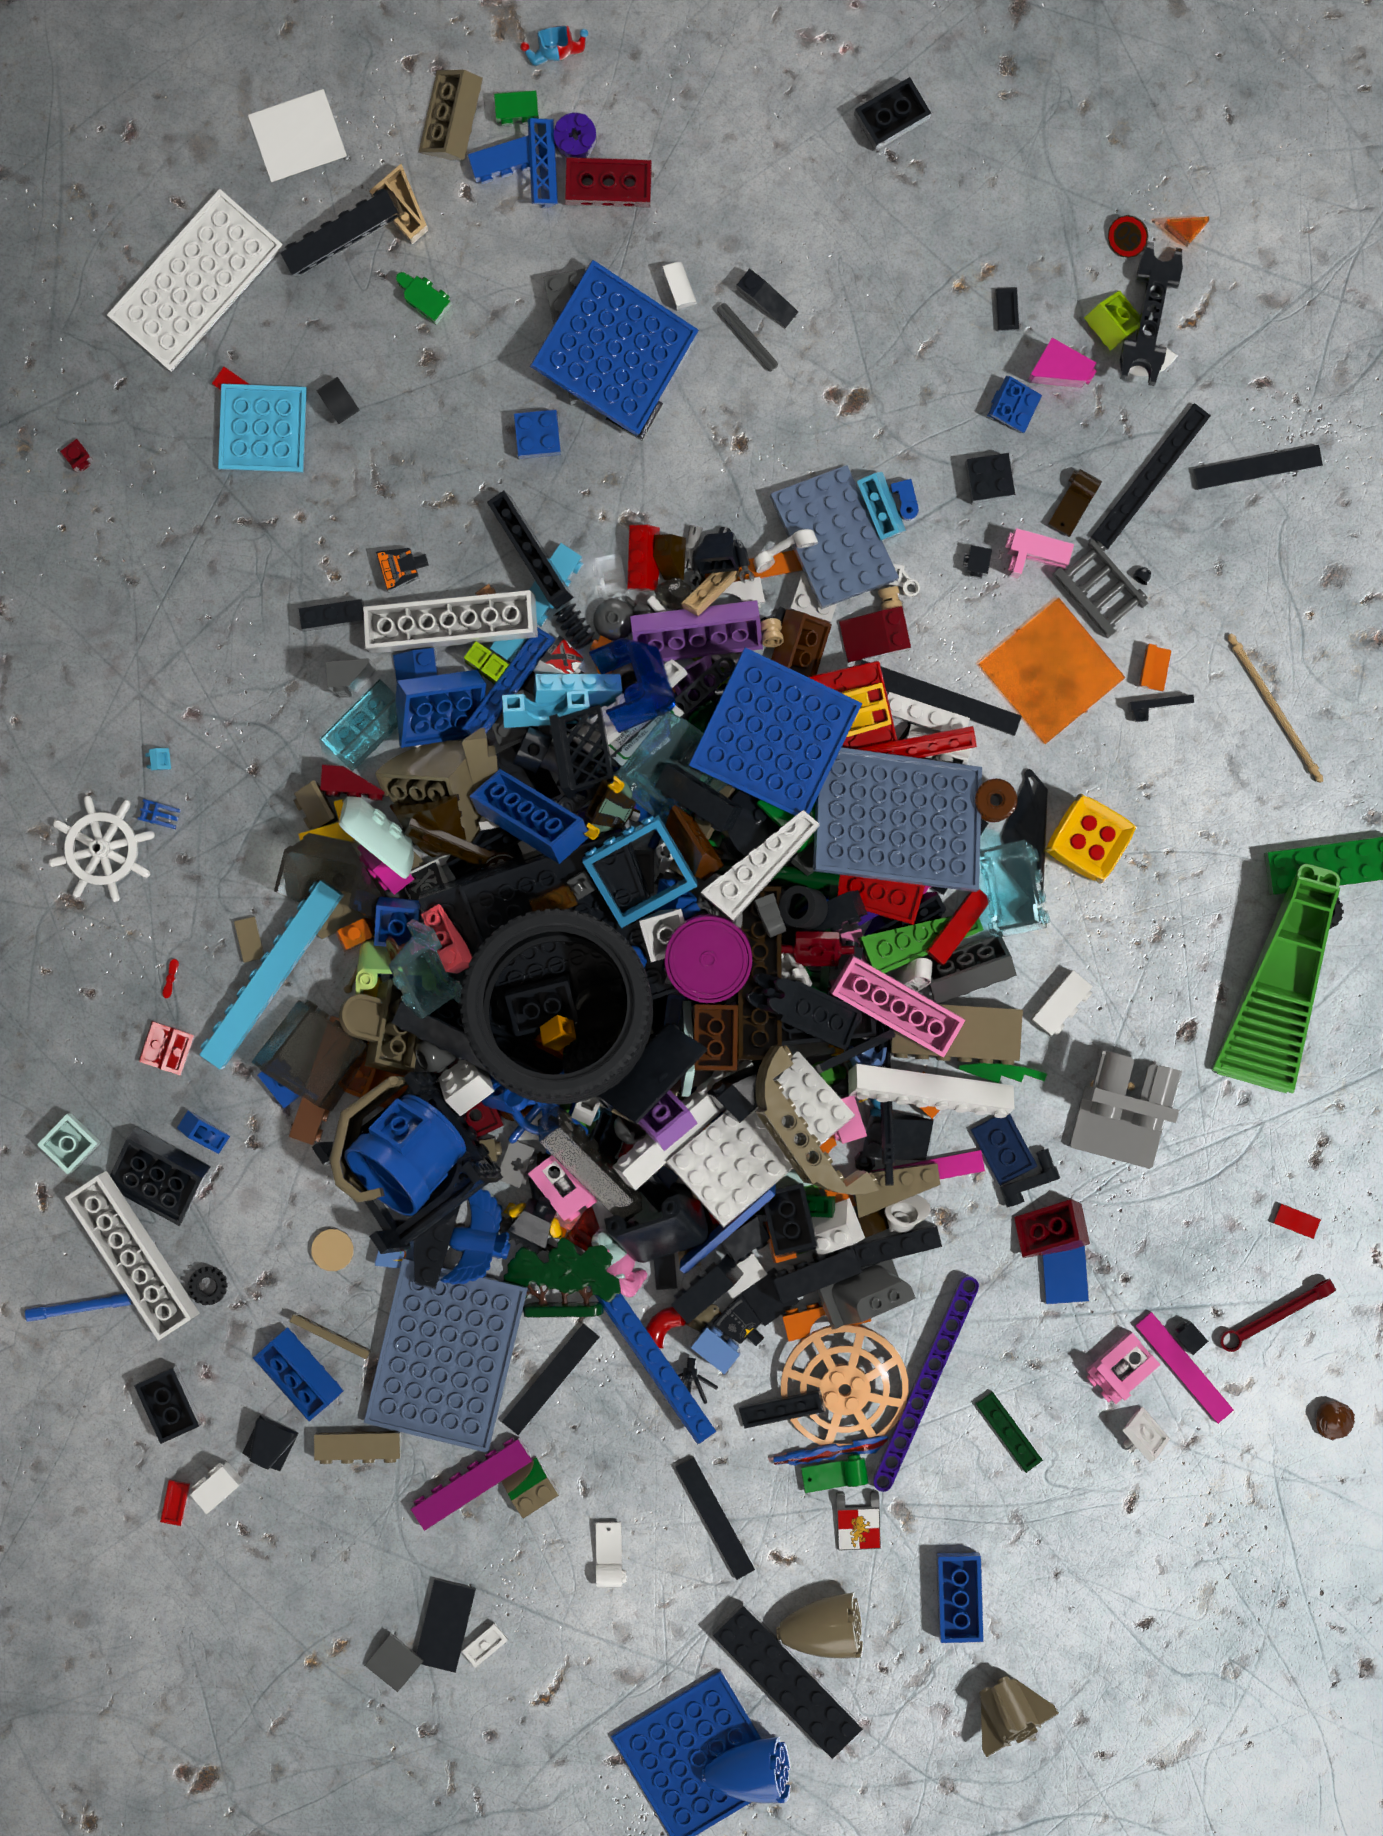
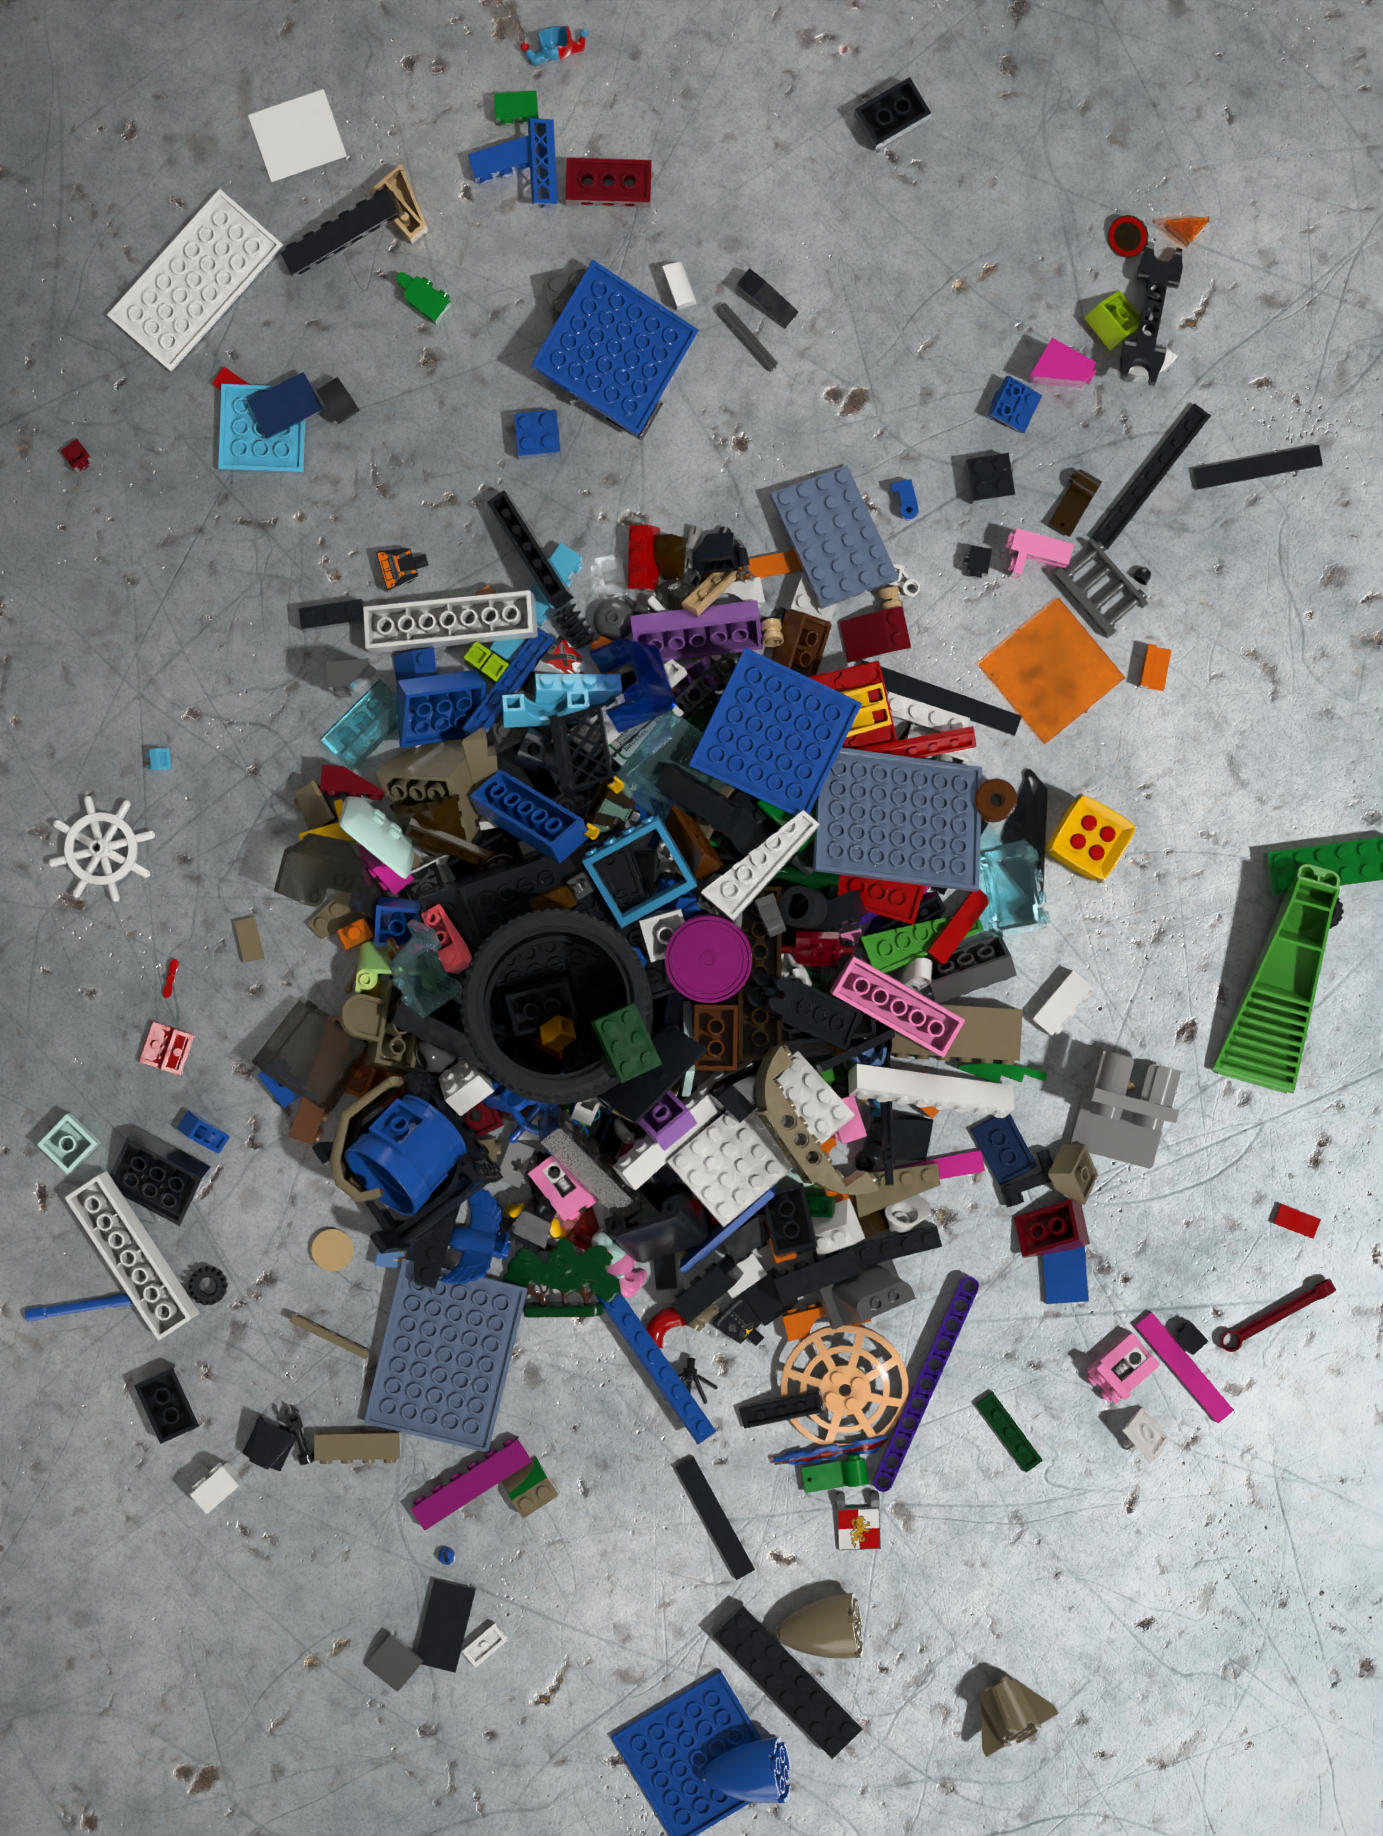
(156, 813): blue arm -> none
(175, 1502): red tile -> none
(271, 974): medium azure brick -> none
(285, 405): none -> dark blue tile
(295, 1425): none -> black bar
(298, 1374): blue slope -> none
(450, 114): dark tan slope -> none
(451, 1555): none -> blue hinge
(550, 1379): black tile -> none
(586, 132): dark purple brick -> none
(609, 1555): white door -> none
(626, 1042): none -> dark green brick
(715, 1348): medium blue brick -> none
(802, 538): white piece -> none
(881, 505): medium azure brick -> none
(960, 1597): blue brick -> none
(1007, 309): black tile -> none
(1073, 1172): none -> dark tan slope
(1141, 708): black hinge -> none
(1238, 648): tan hose -> none
(1334, 1420): reddish brown hair -> none

